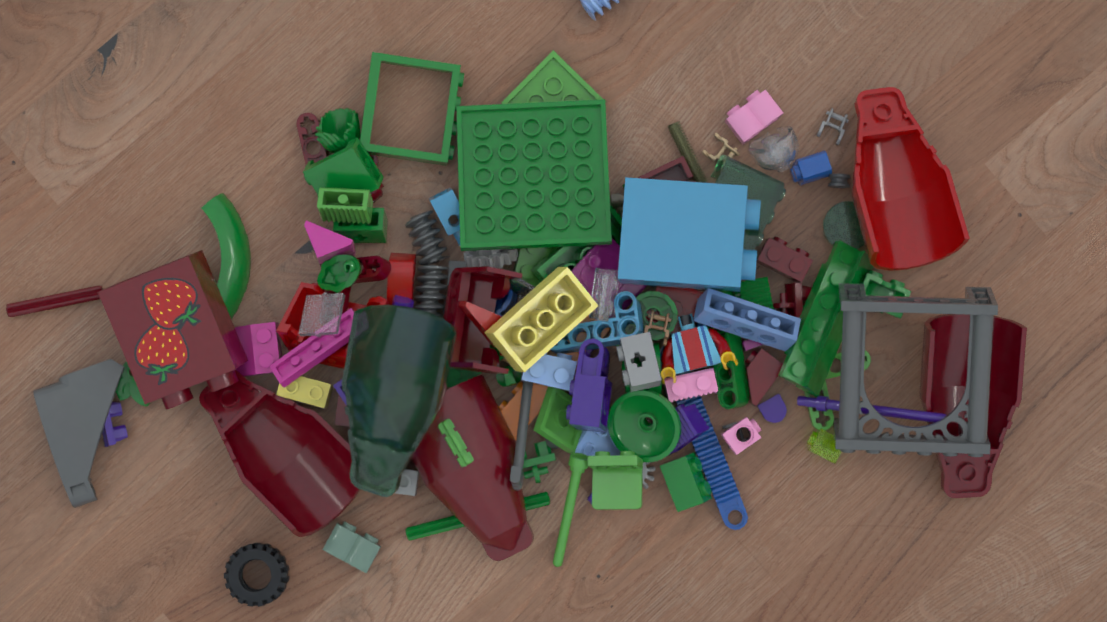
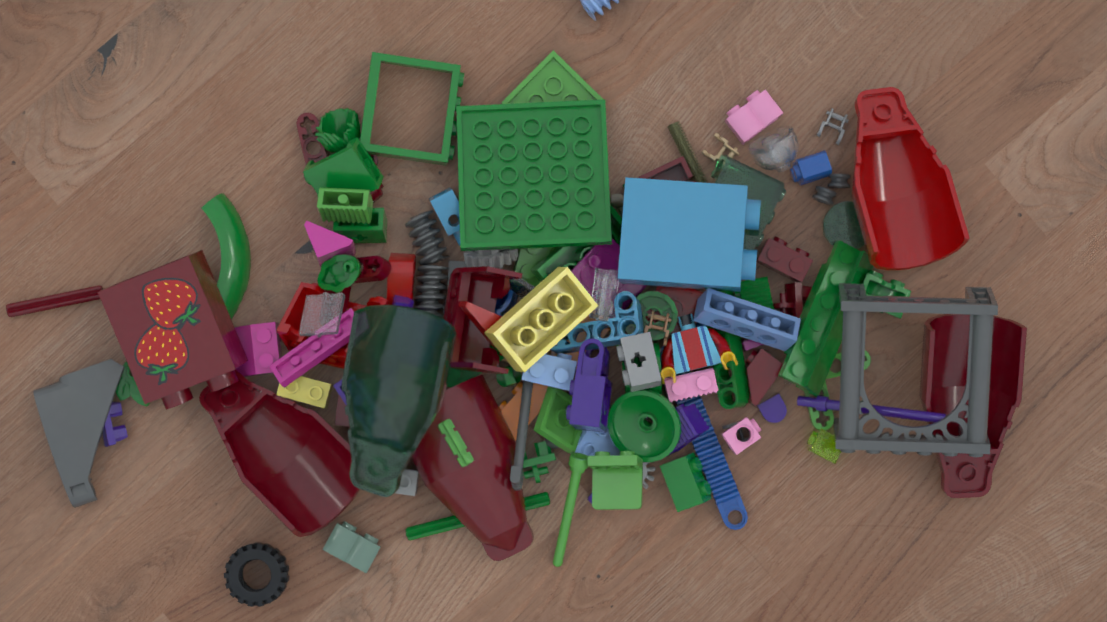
(824, 195): none -> dark grey bush

